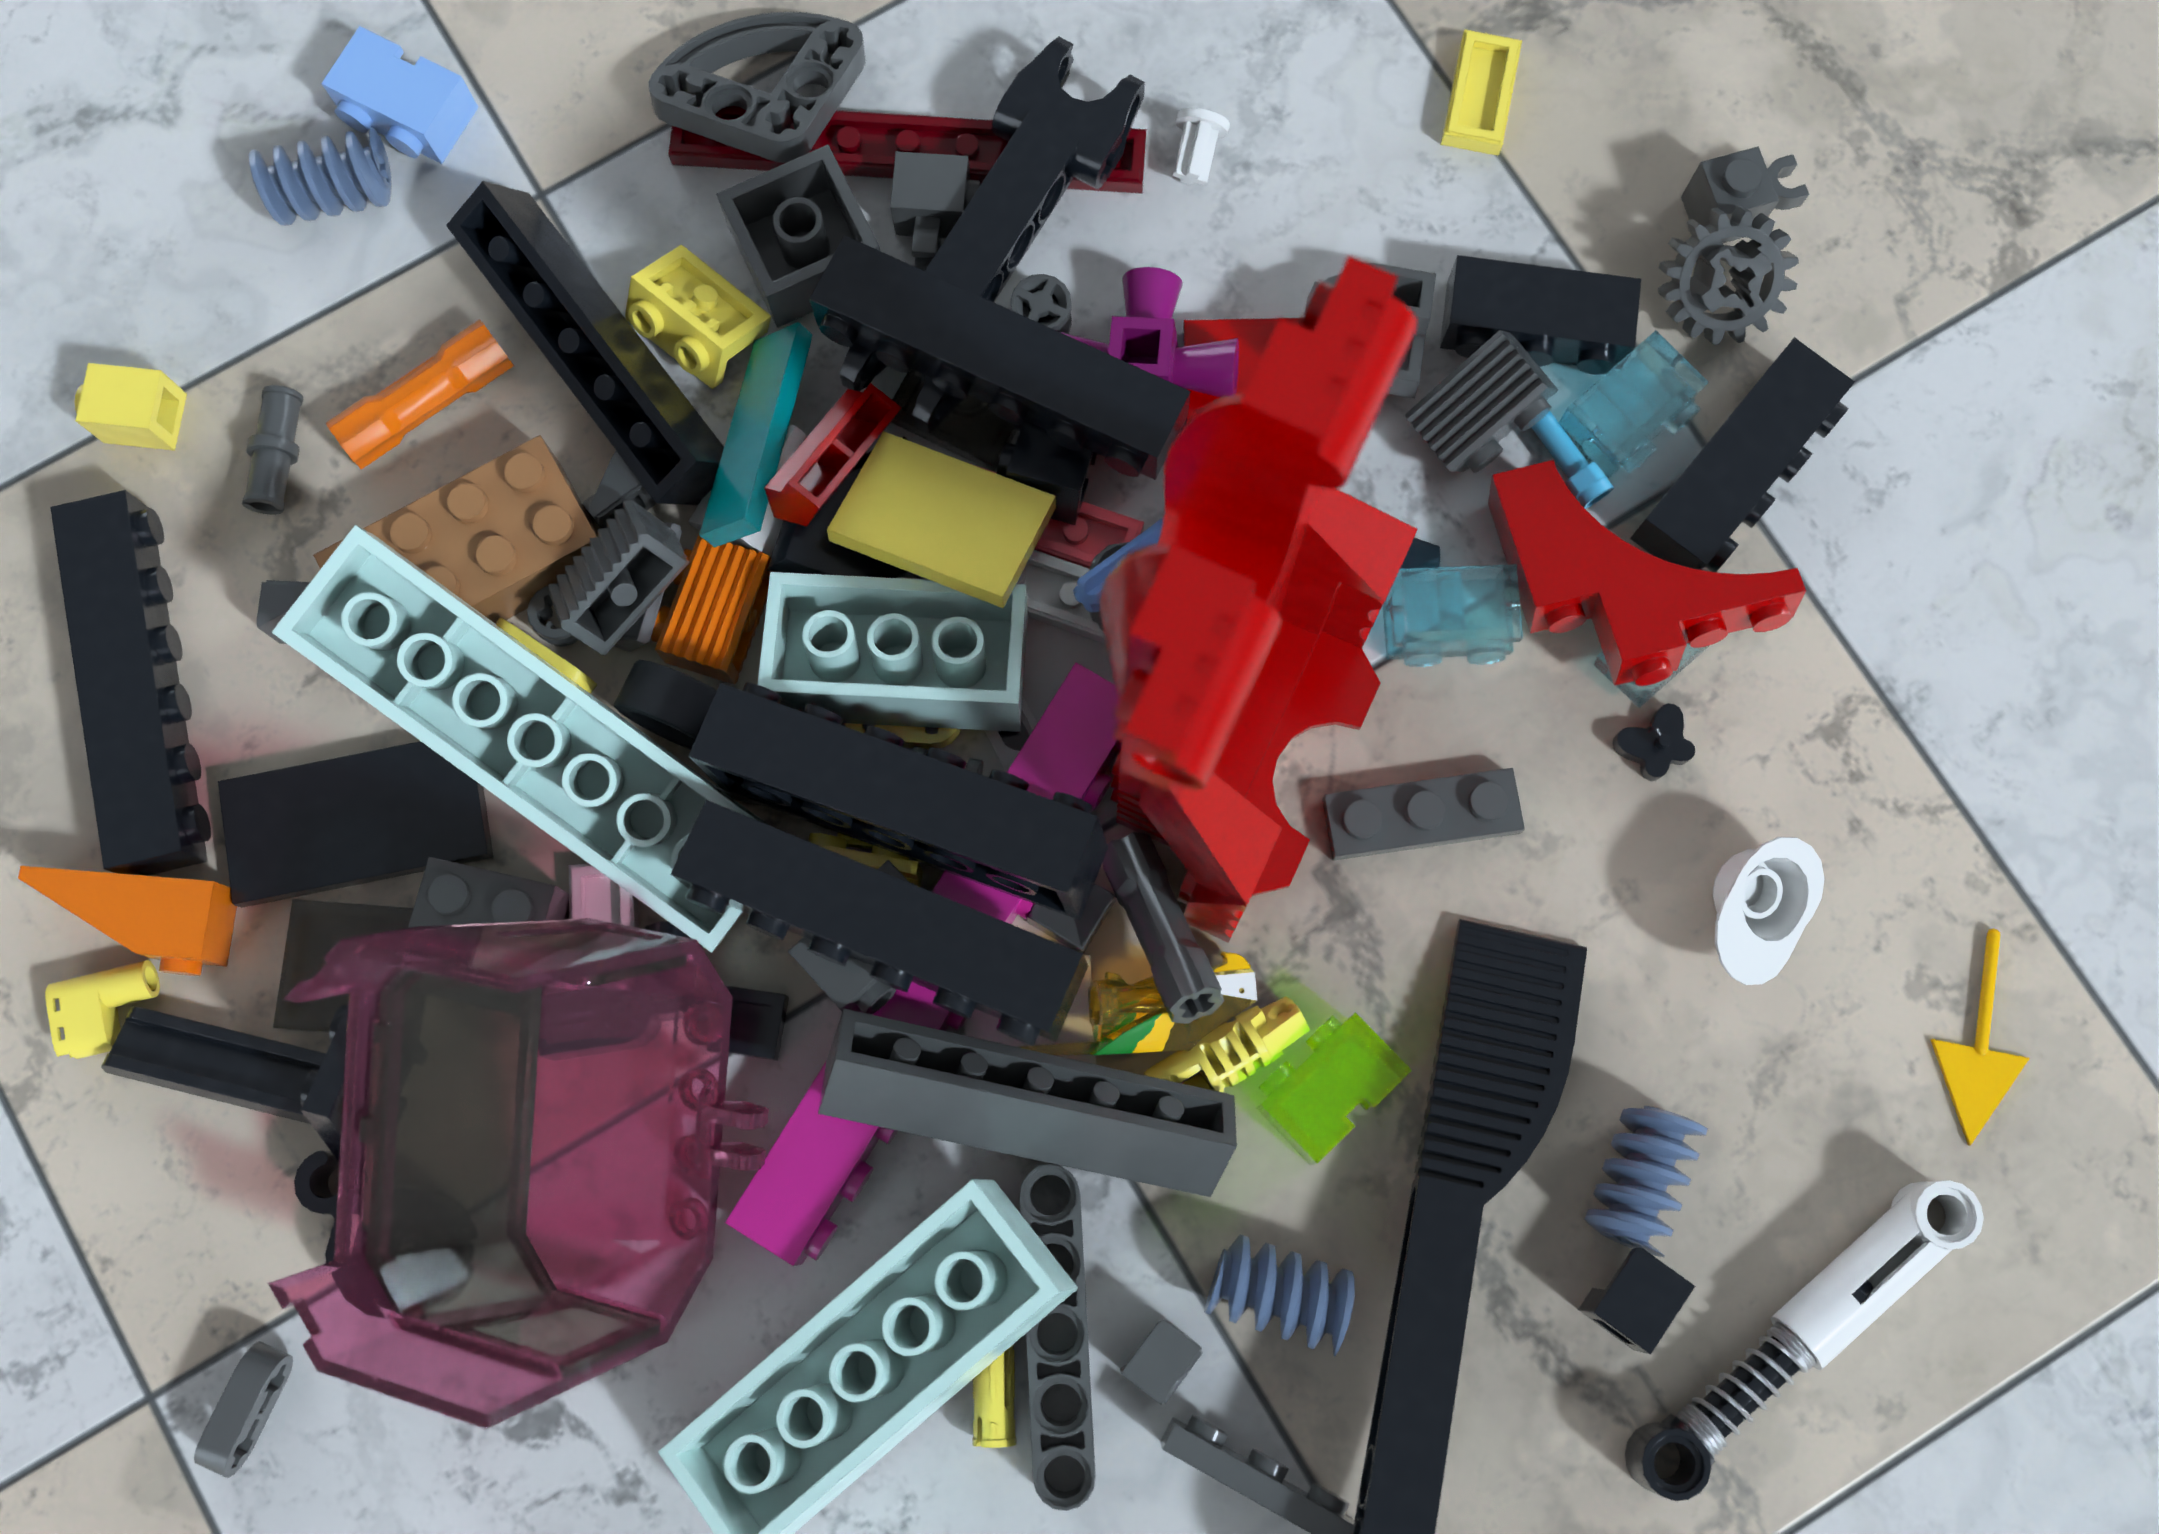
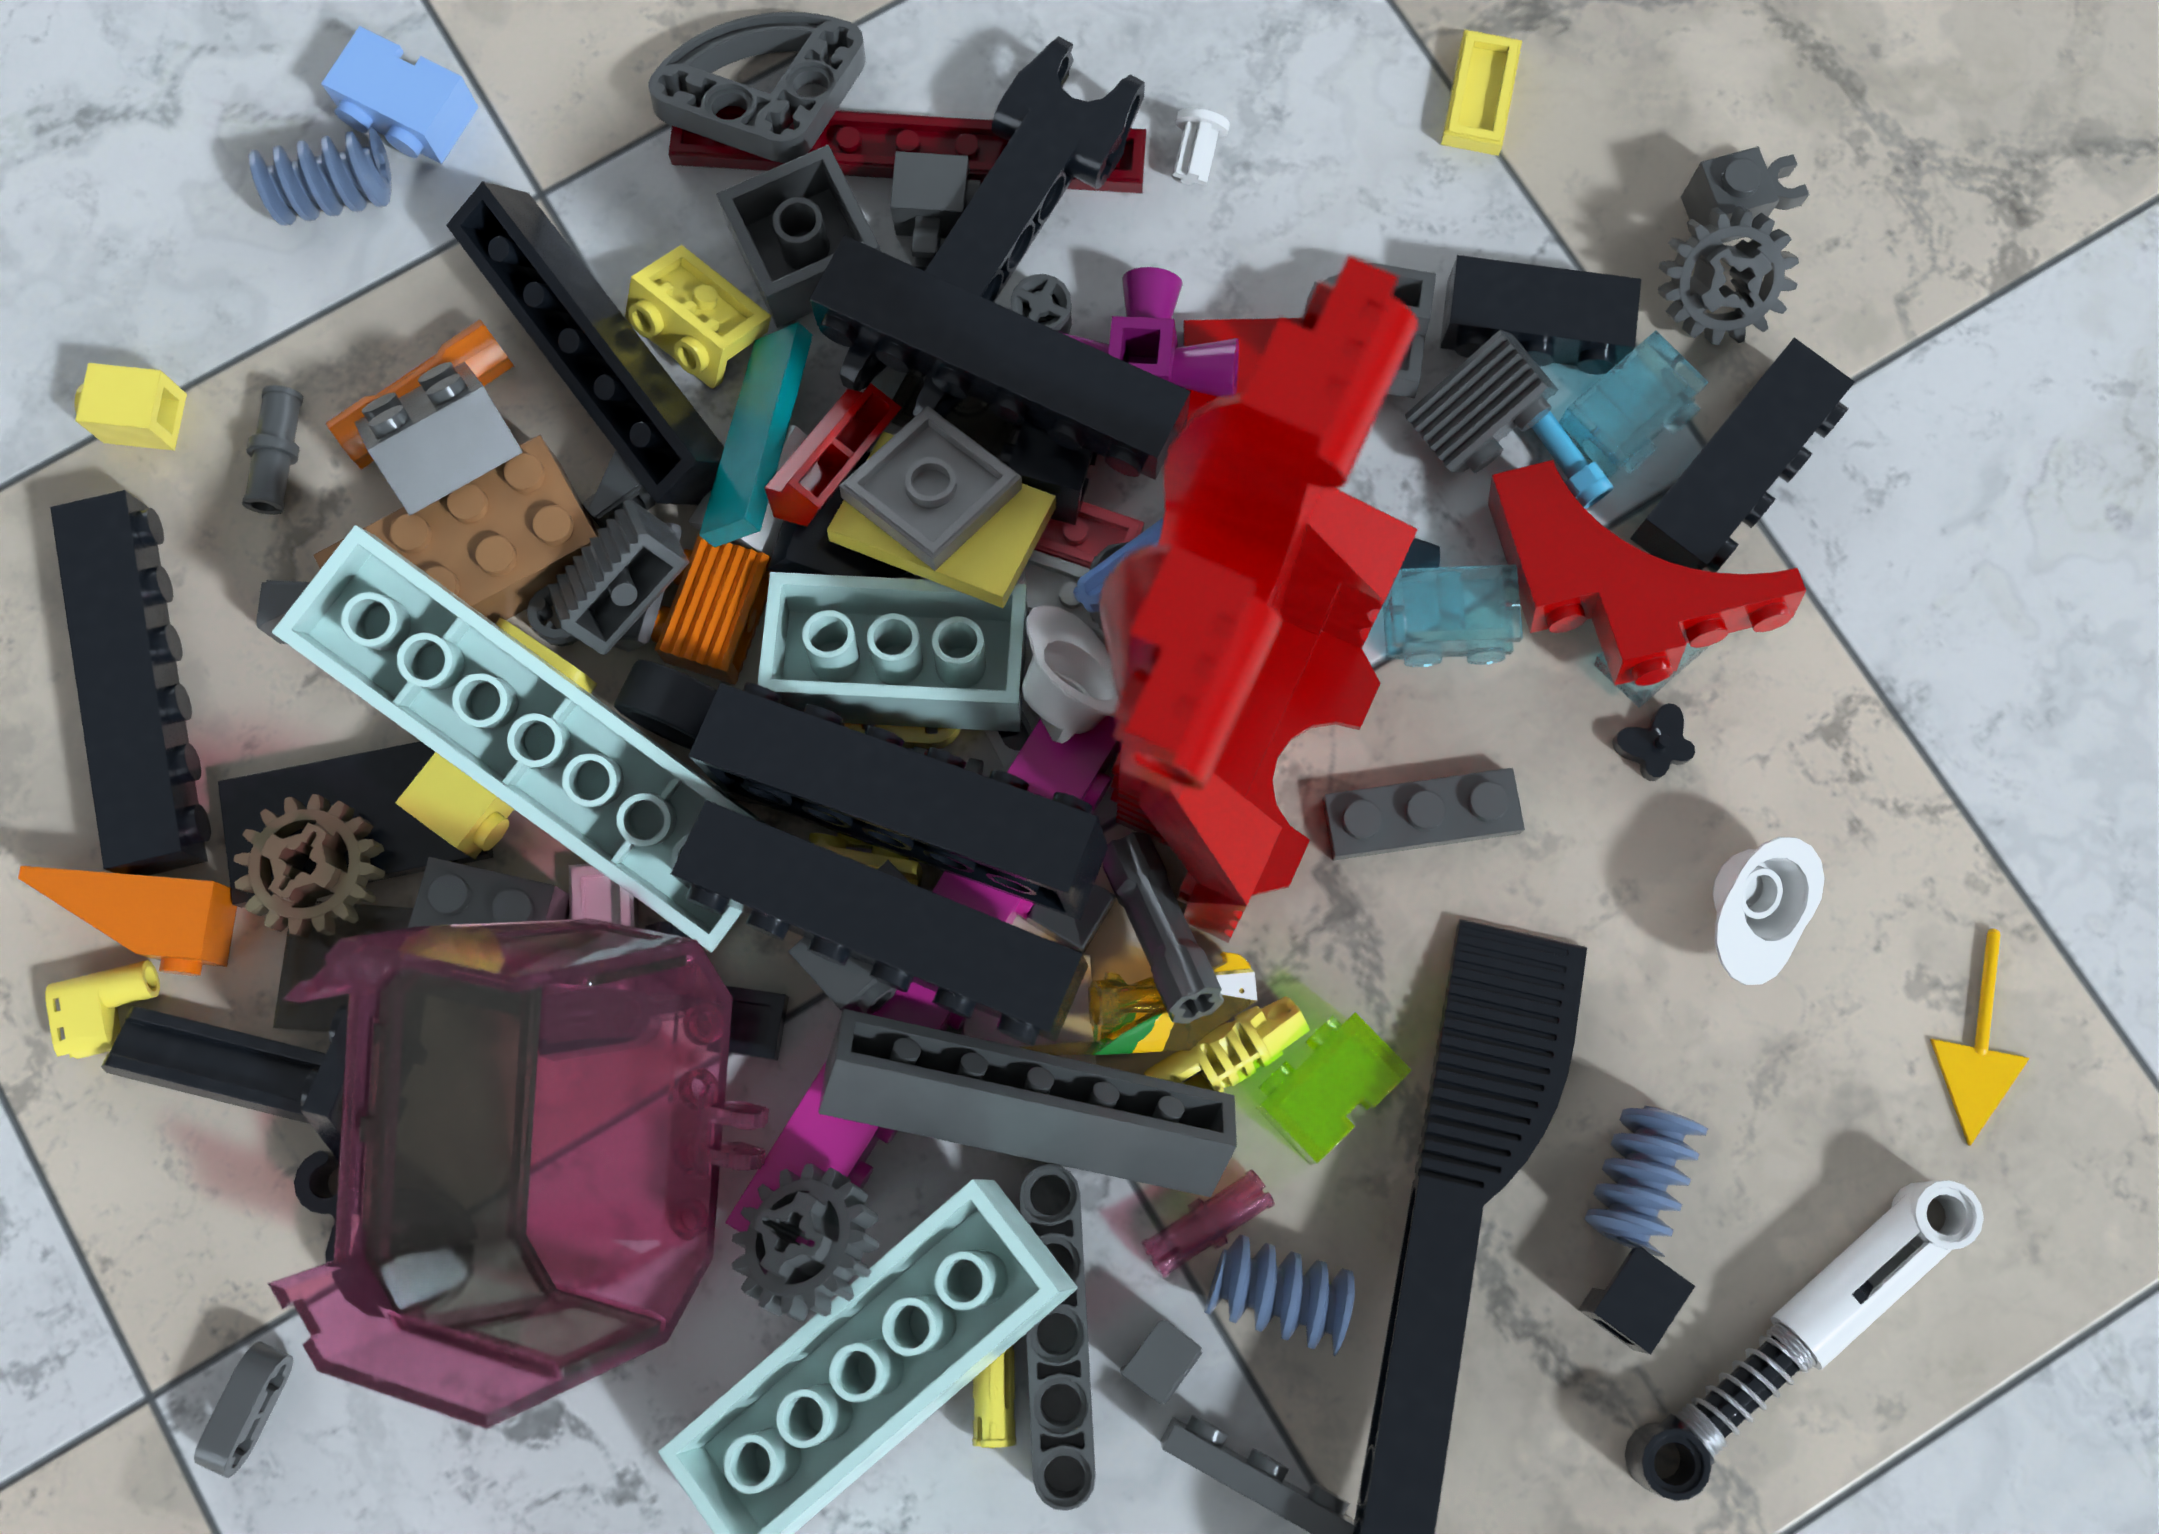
(324, 840): none -> dark tan gear
(436, 435): none -> brick
(456, 807): none -> light yellow brick
(798, 1277): none -> dark grey gear
(931, 487): none -> light grey tile
(1068, 675): none -> white piece
(1207, 1223): none -> clear pink pin

